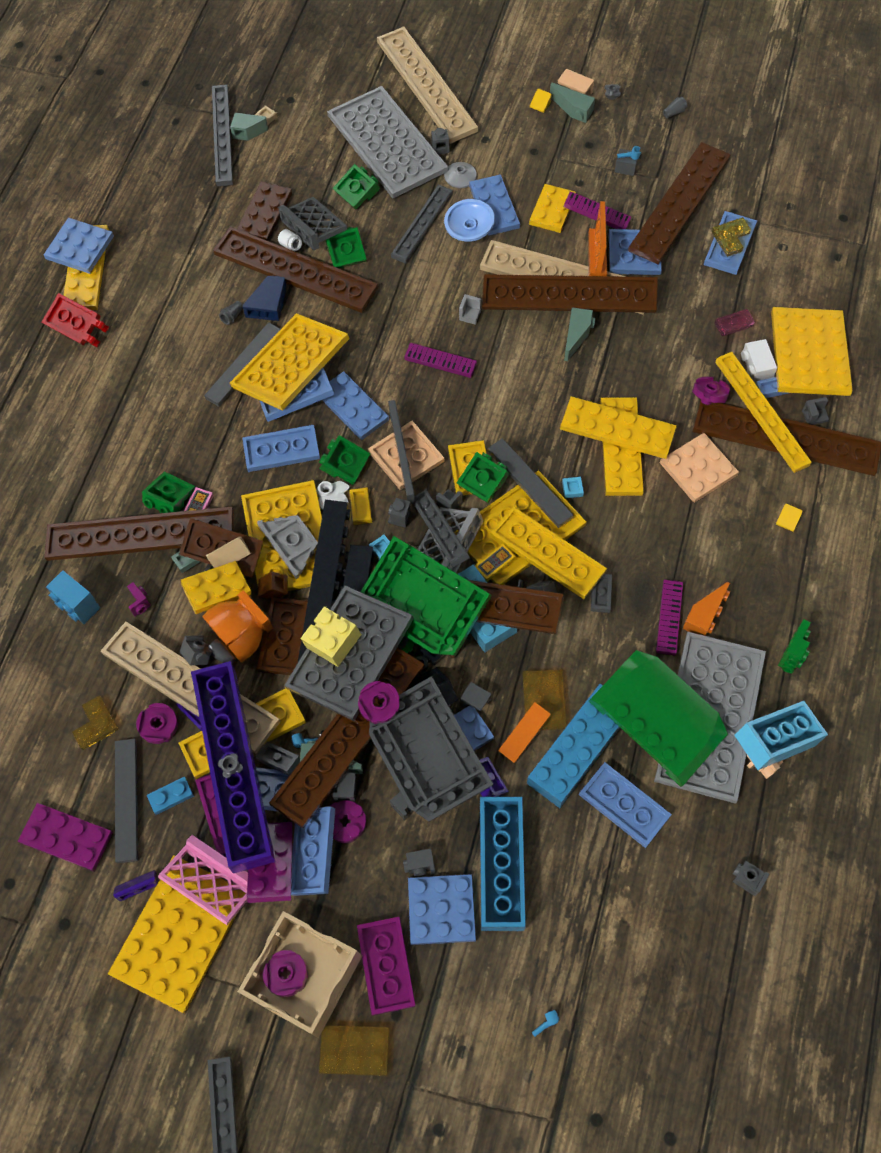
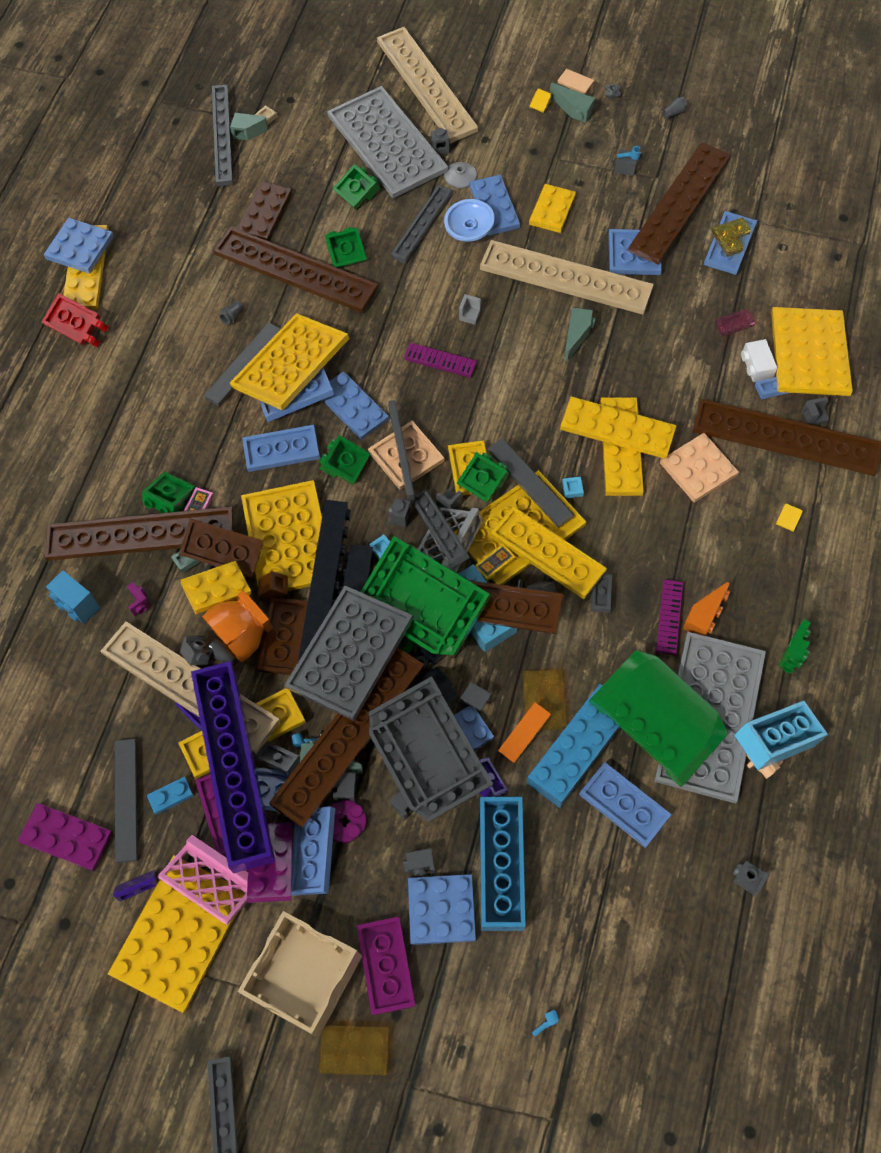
(100, 724): clear yellow plate -> none
(164, 732): magenta plate -> none
(226, 761): flat silver plate -> none
(229, 553): tan slope -> none
(267, 299): dark blue slope -> none
(289, 240): white brick -> none
(291, 541): light grey wing -> none
(296, 980): magenta plate -> none
(301, 227): dark grey fence -> none
(331, 636): light yellow piece -> none
(335, 493): white plate -> none
(360, 506): yellow tile -> none
(375, 713): magenta plate -> none
(570, 292): reddish brown plate -> none
(590, 209): magenta tile -> none
(597, 245): orange fence -> none
(711, 391): magenta plate -> none
(763, 412): yellow plate -> none

